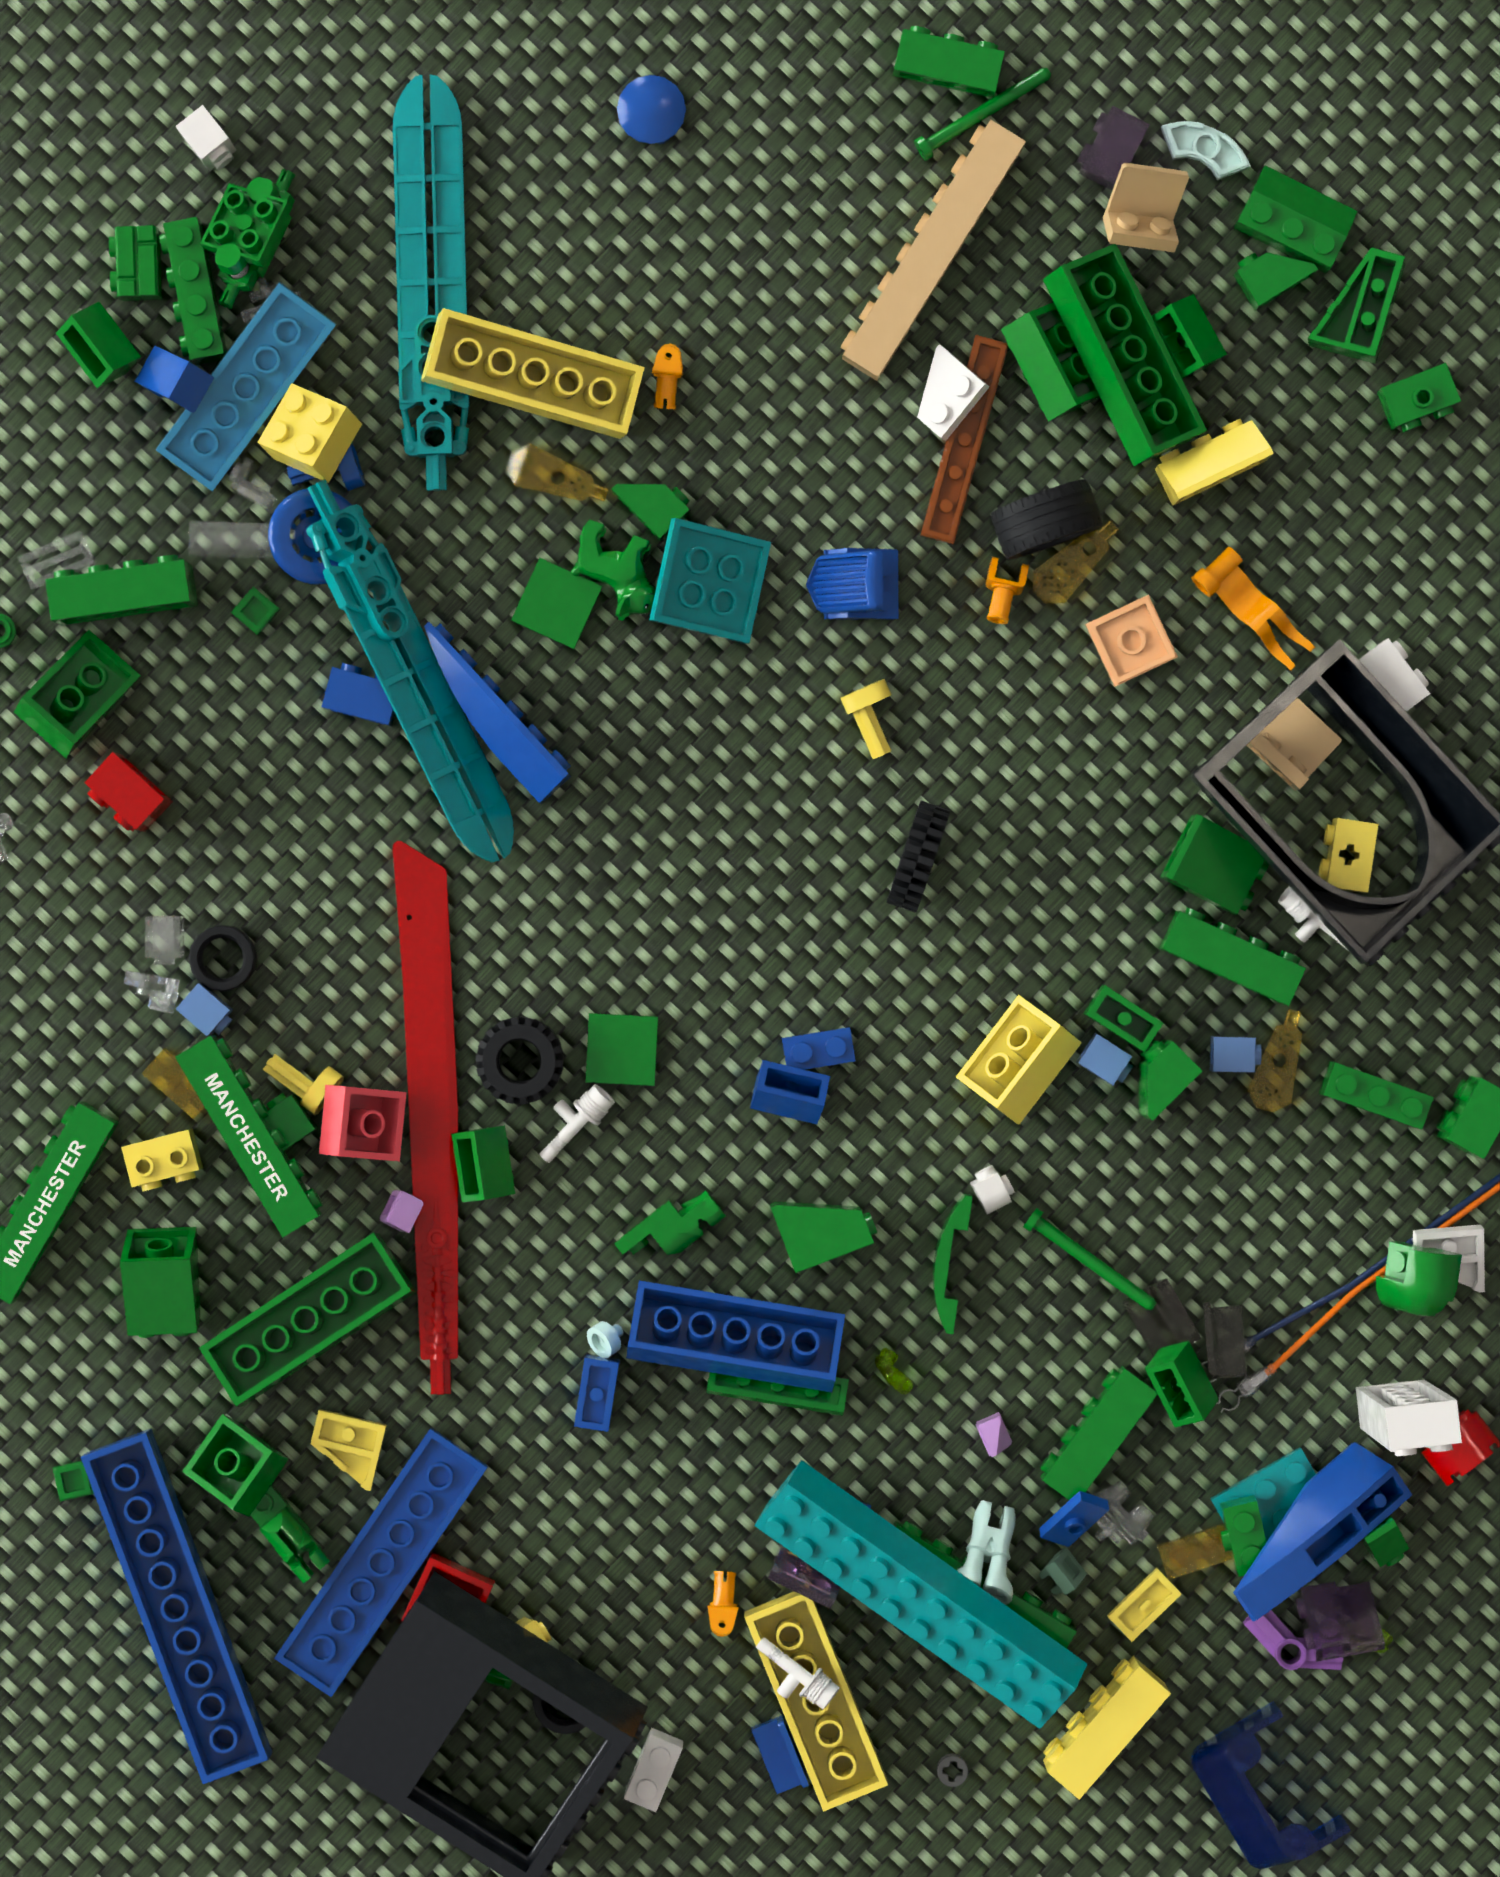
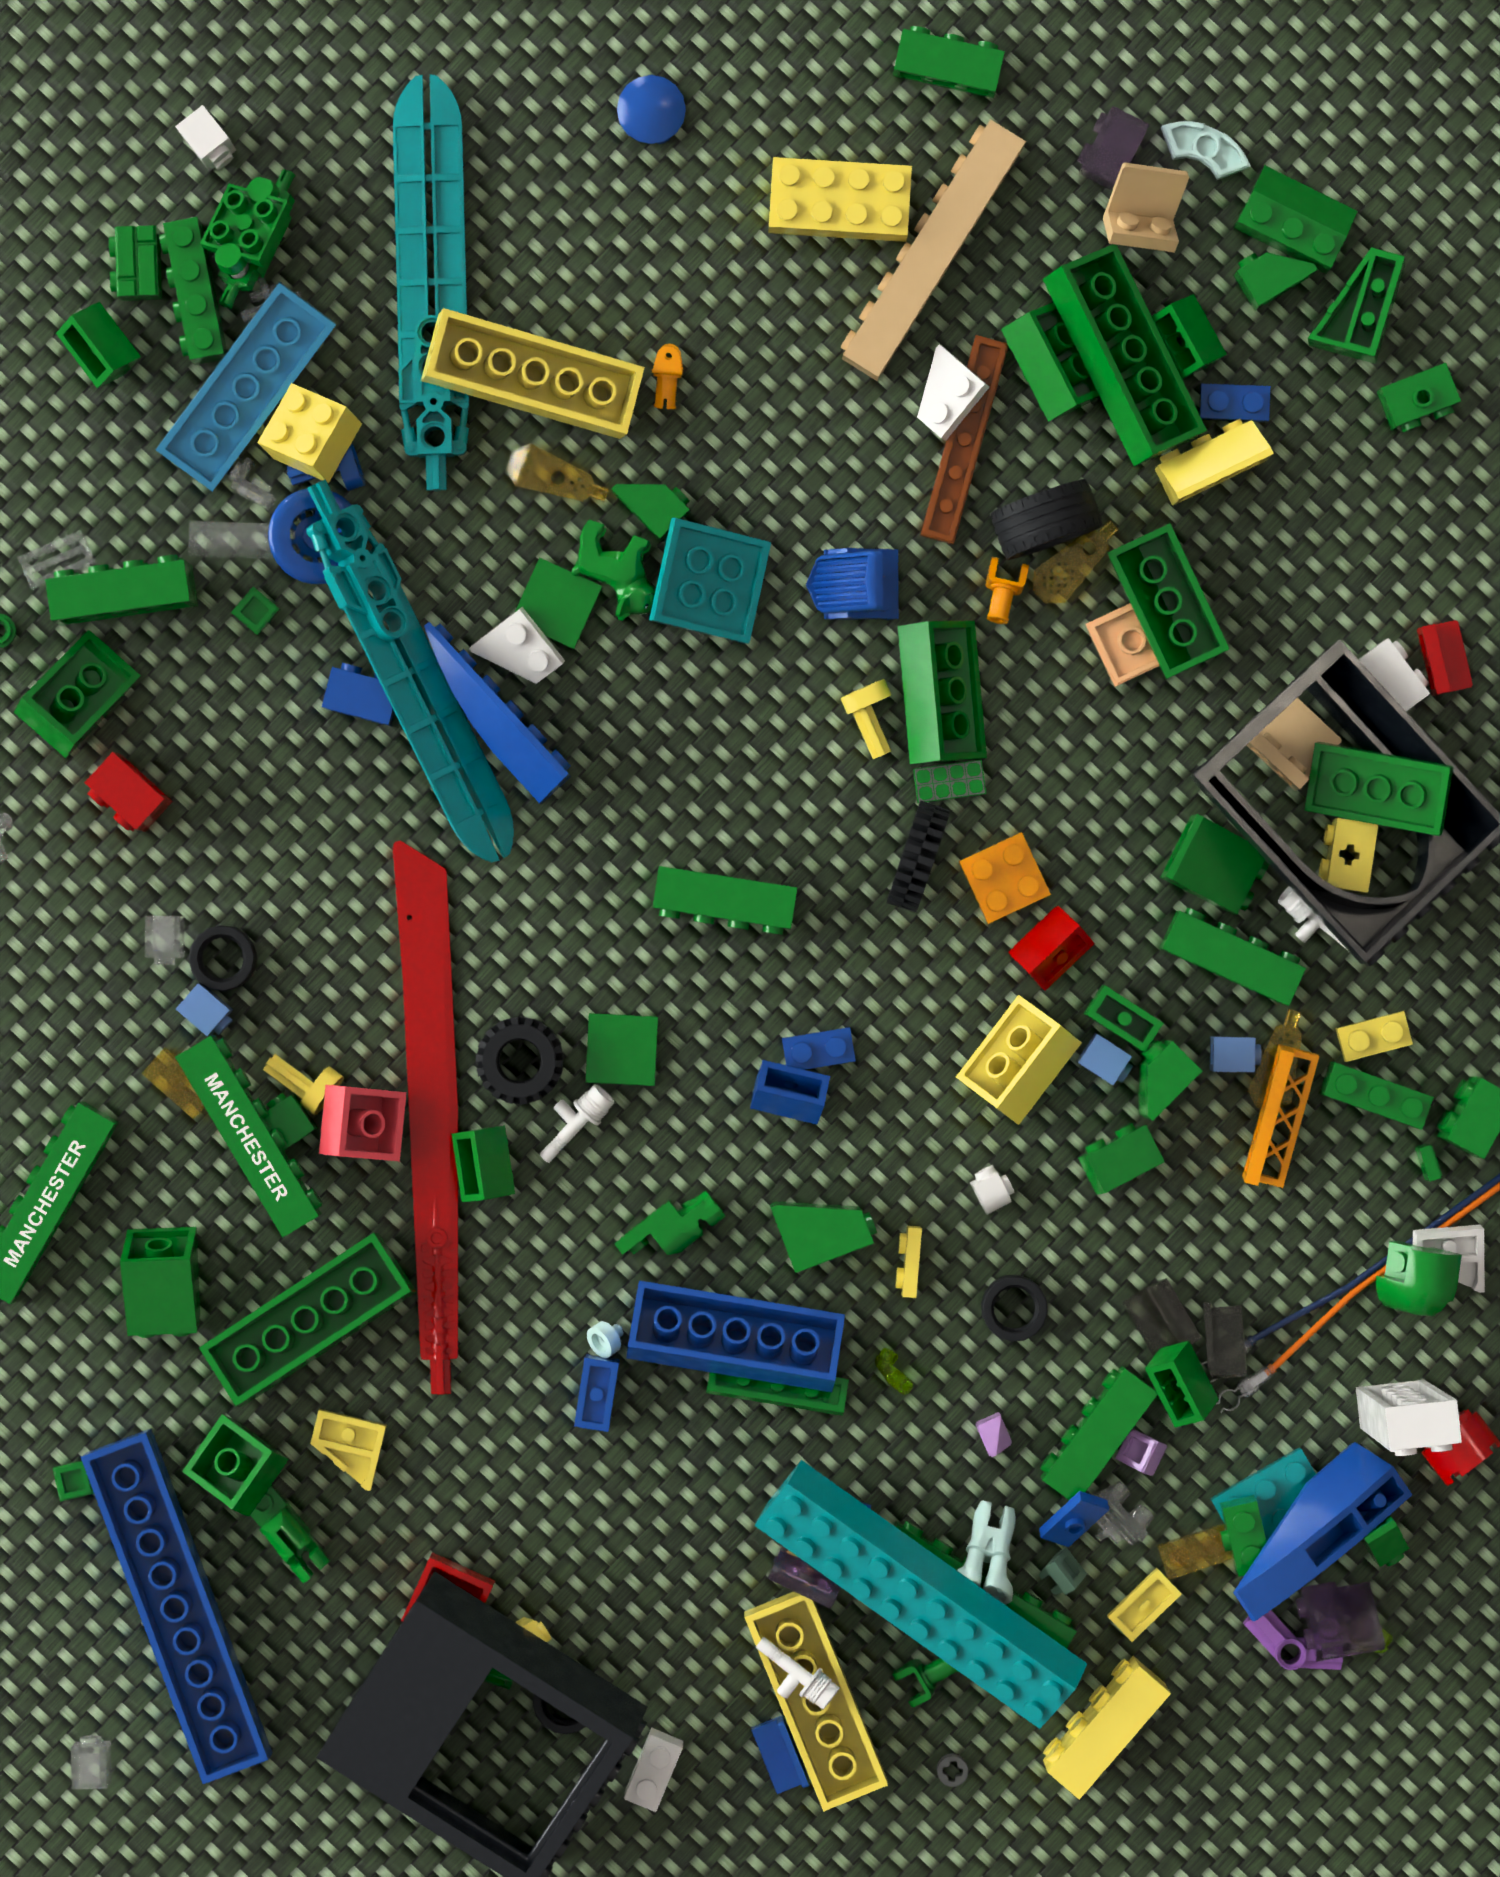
(91, 1763): none -> clear brick
(161, 989): clear bracket -> none
(162, 1158): light yellow brick -> none
(174, 379): blue panel -> none
(381, 1562): blue plate -> none
(401, 1211): lavender slope -> none
(519, 647): none -> white wing
(723, 1607): light orange piece -> none
(724, 898): none -> green brick
(840, 199): none -> light yellow brick
(908, 1275): none -> light yellow plate
(927, 145): green bar -> none
(927, 1675): none -> green piece
(942, 691): none -> green slope
(949, 781): none -> green tile
(957, 1219): green slope -> none
(1004, 878): none -> light orange plate
(1034, 1324): none -> black tyre
(1051, 947): none -> red panel
(1089, 1260): green bar -> none
(1120, 1158): none -> green brick
(1141, 1452): none -> lavender slope
(1168, 601): none -> green slope
(1221, 1769): clear blue windscreen -> none
(1234, 402): none -> blue plate
(1248, 602): light orange flag -> none
(1268, 1116): none -> light orange fence
(1374, 1036): none -> light yellow plate
(1378, 788): none -> green plate
(1428, 1162): none -> green tile
(1444, 657): none -> red panel

